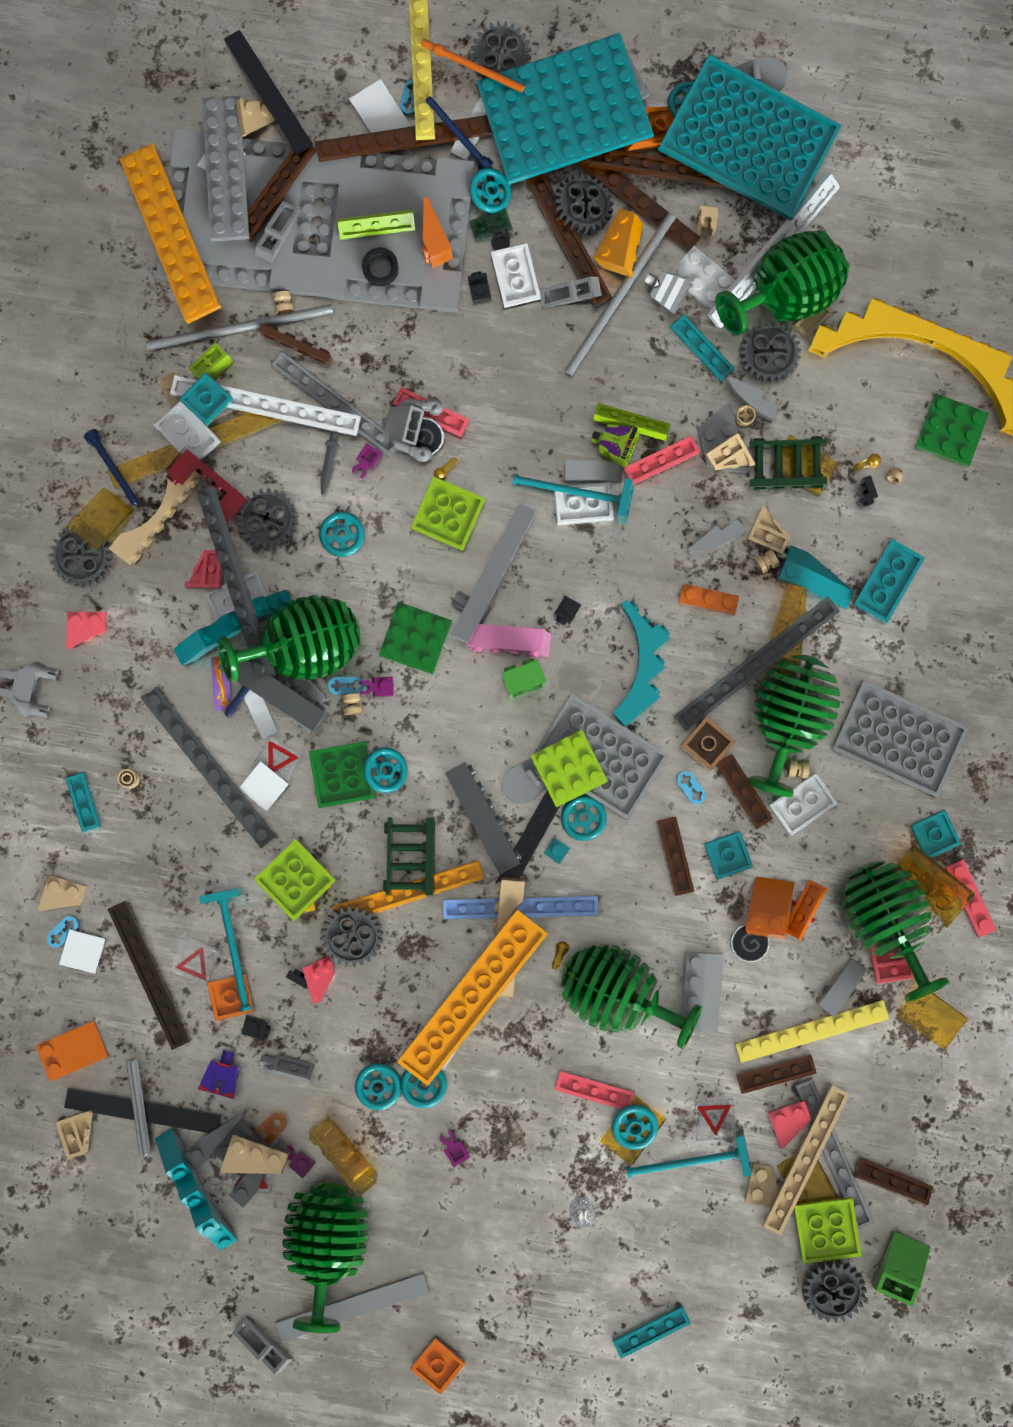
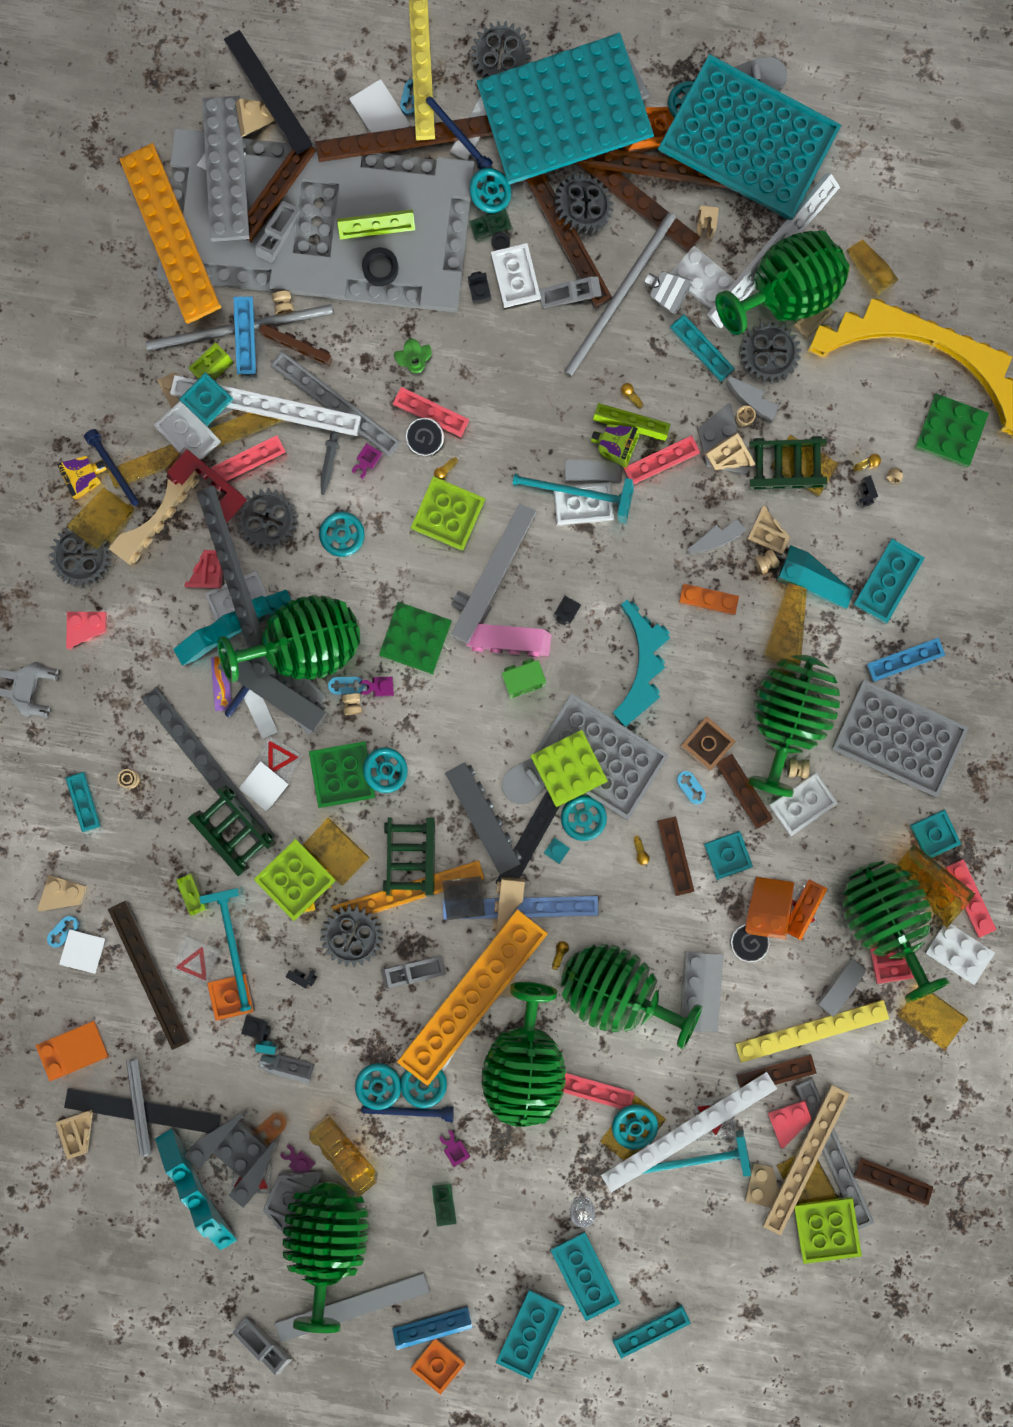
(81, 475): none -> torso
(191, 892): none -> lime hinge
(214, 834): none -> dark green fence
(221, 1076): dark purple torso -> none
(244, 335): none -> dark azure plate
(249, 459): none -> coral plate
(252, 1157): tan wing -> none
(266, 1047): none -> teal plate
(283, 1192): none -> light grey wing
(318, 977): coral wing -> none
(335, 851): none -> clear yellow piece
(404, 425): light grey torso -> none
(412, 972): none -> light grey slope
(413, 353): none -> bright green plate
(432, 1328): none -> dark azure plate
(436, 246): orange slope -> none
(440, 50): orange bar -> none
(444, 1205): none -> clear green slope
(446, 1113): none -> dark blue piece
(463, 898): none -> clear smoke plate
(524, 1066): none -> green plant
(530, 1334): none -> teal plate
(585, 1276): none -> teal plate
(620, 243): light orange wedge -> none
(628, 390): none -> piece
(642, 857): none -> piece
(688, 1132): none -> white plate
(757, 663): dark grey plate -> none
(842, 1276): dark grey gear -> none
(873, 267): none -> clear yellow slope
(902, 1268): bright green slope -> none
(905, 659): none -> dark azure plate
(959, 953): none -> white plate

